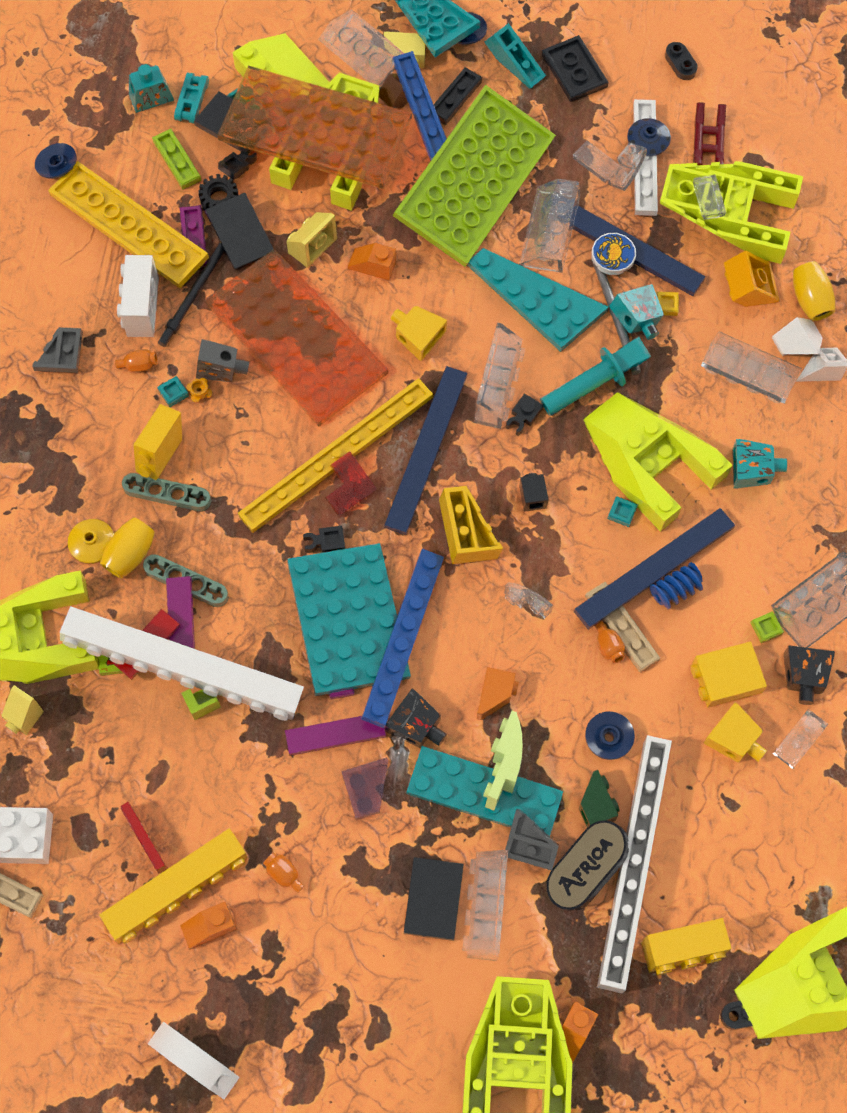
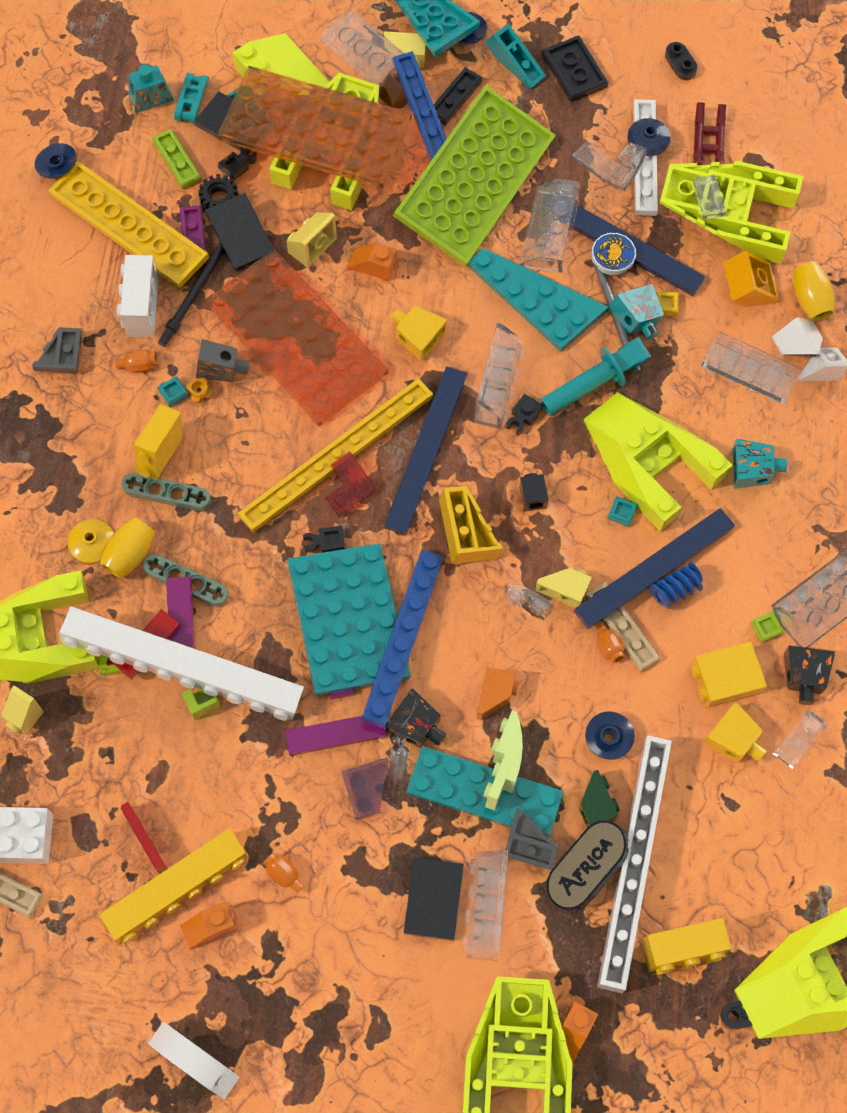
(565, 586): none -> light yellow slope

